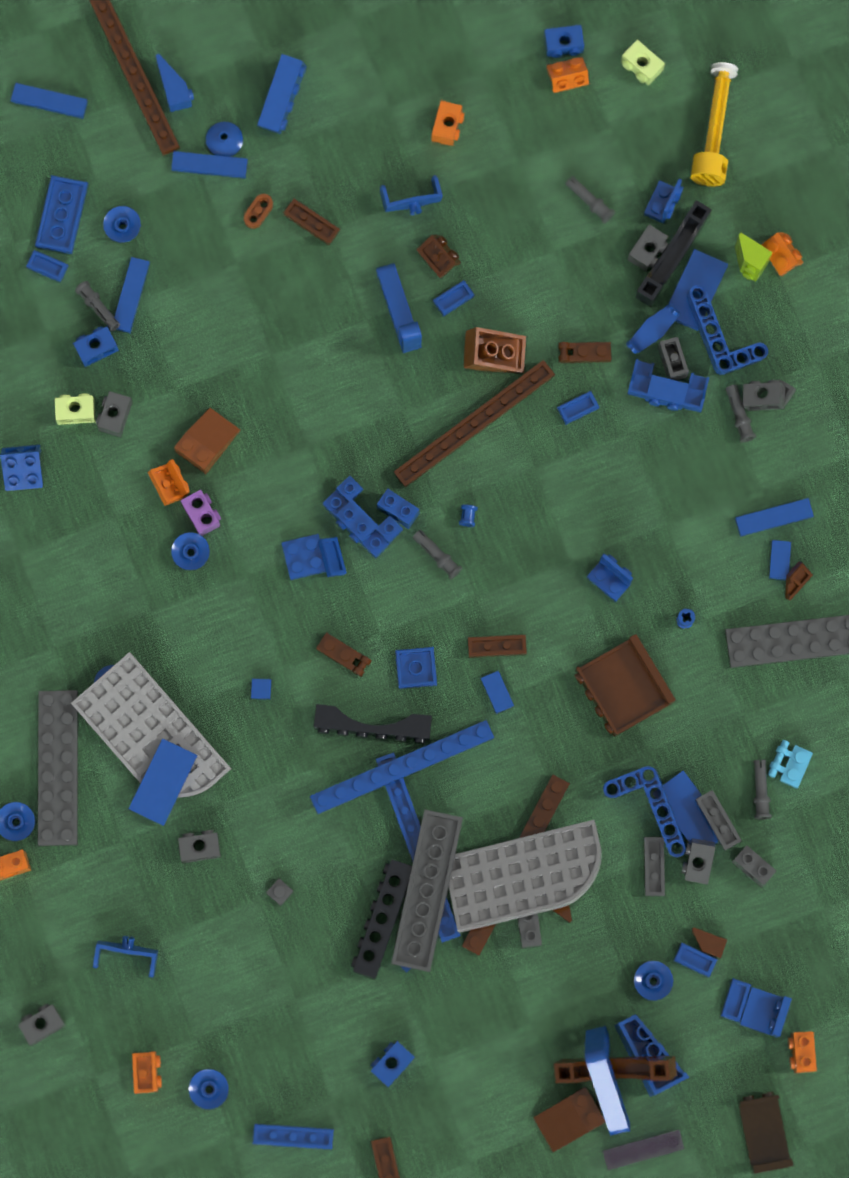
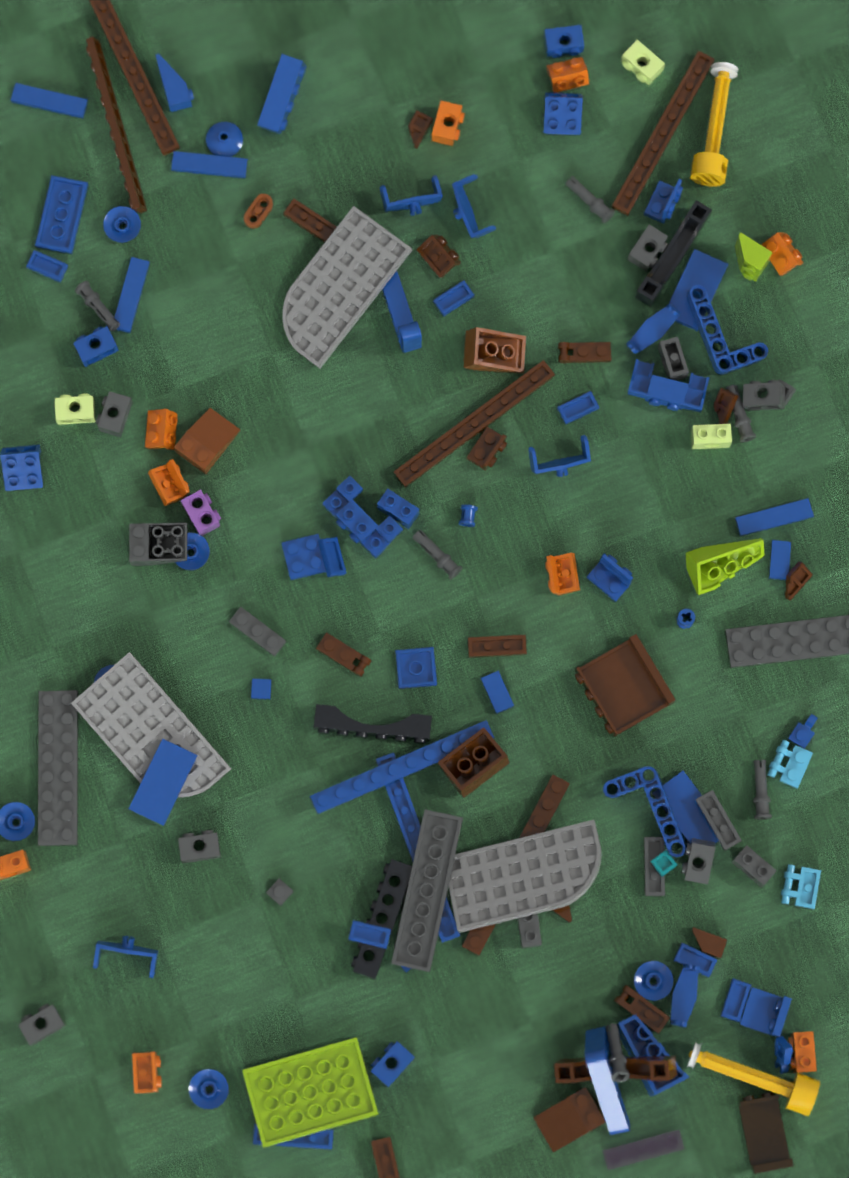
(117, 129): none -> reddish brown plate
(157, 543): none -> dark grey slope
(161, 429): none -> orange bracket
(257, 631): none -> dark grey plate
(310, 1092): none -> lime plate
(340, 285): none -> light grey plate
(369, 934): none -> blue tile
(418, 127): none -> reddish brown tile
(465, 210): none -> blue piece
(474, 762): none -> reddish brown slope
(486, 449): none -> reddish brown bracket
(562, 464): none -> blue piece
(562, 574): none -> orange bracket
(563, 113): none -> blue bracket
(617, 1059): none -> dark grey pin
(643, 1009): none -> reddish brown plate
(663, 133): none -> reddish brown plate
(663, 863): none -> teal tile
(684, 995): none -> blue piece
(711, 436): none -> yellowish green brick
(716, 563): none -> lime wedge
(724, 404): none -> reddish brown tile
(783, 1051): none -> blue plate
(800, 1092): none -> yellow piece
(802, 734): none -> blue plate
(807, 886): none -> medium azure plate

